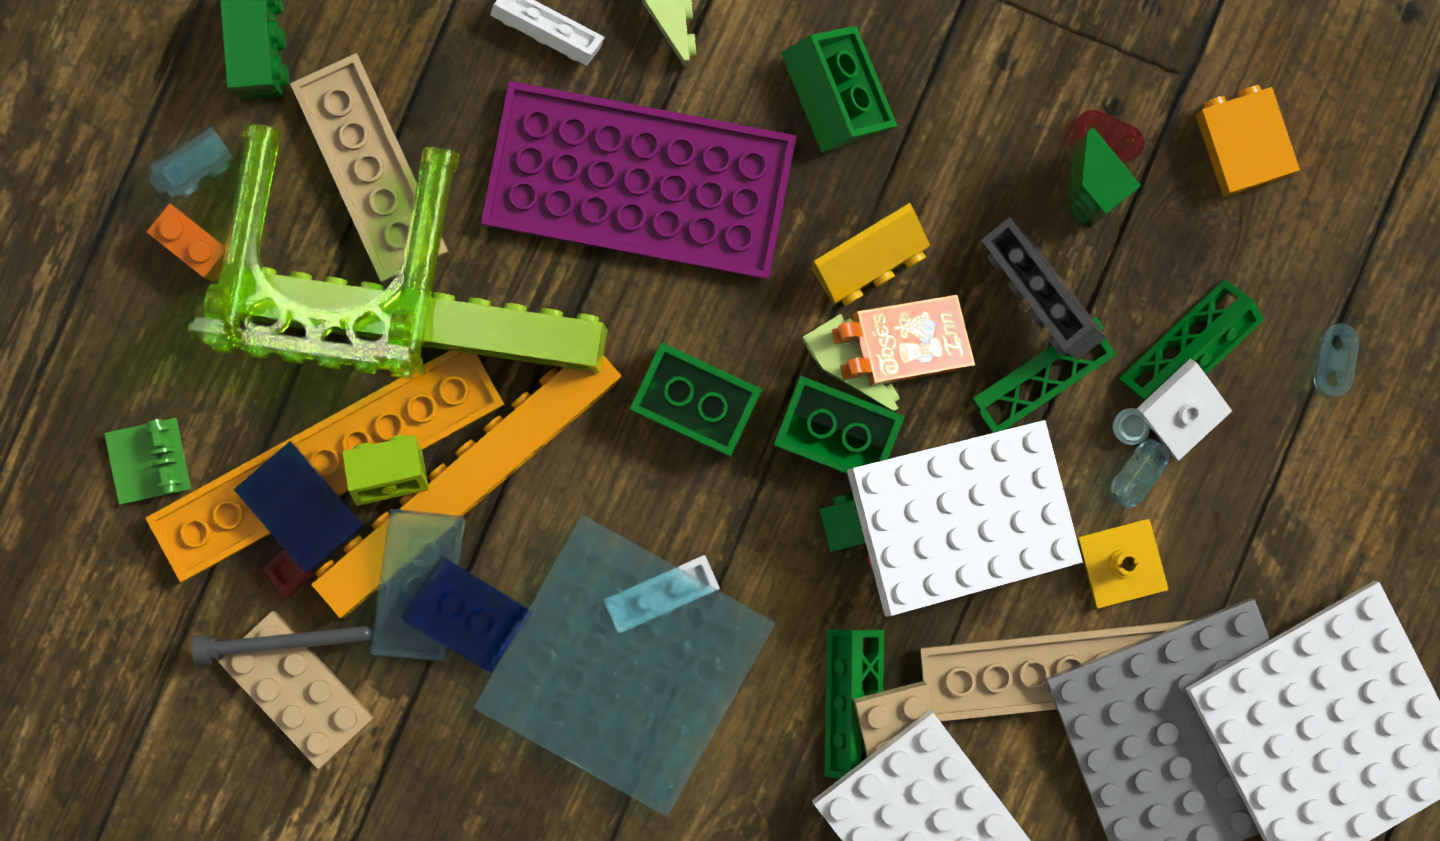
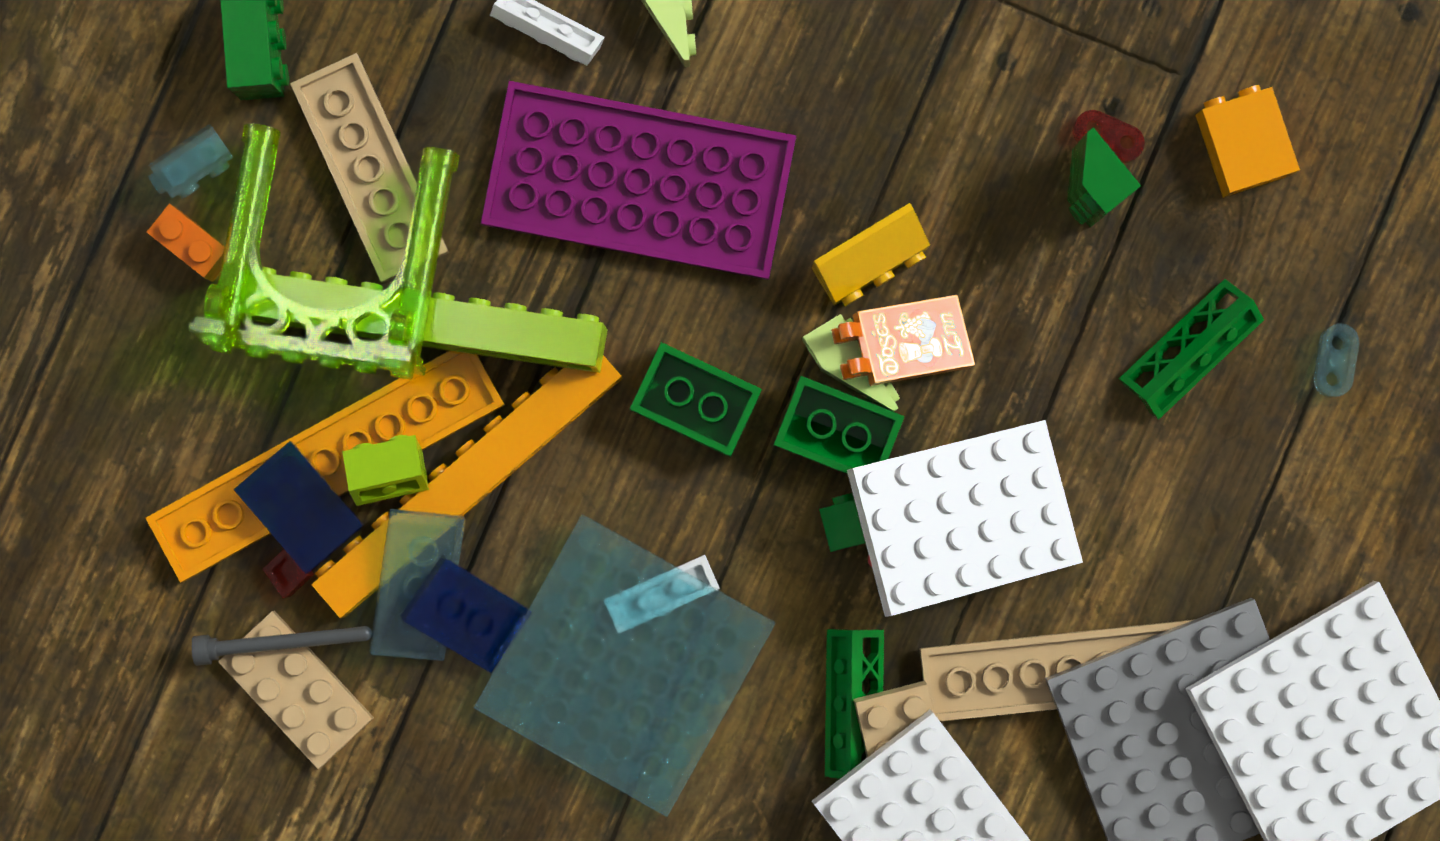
(147, 461): bright green hinge -> none
(838, 88): green slope -> none
(1027, 372): green fence -> none
(1043, 289): dark grey brick -> none
(1122, 563): yellow tile -> none
(1130, 427): light aqua plate -> none
(1140, 473): clear light blue plate -> none
(1184, 409): white plate -> none

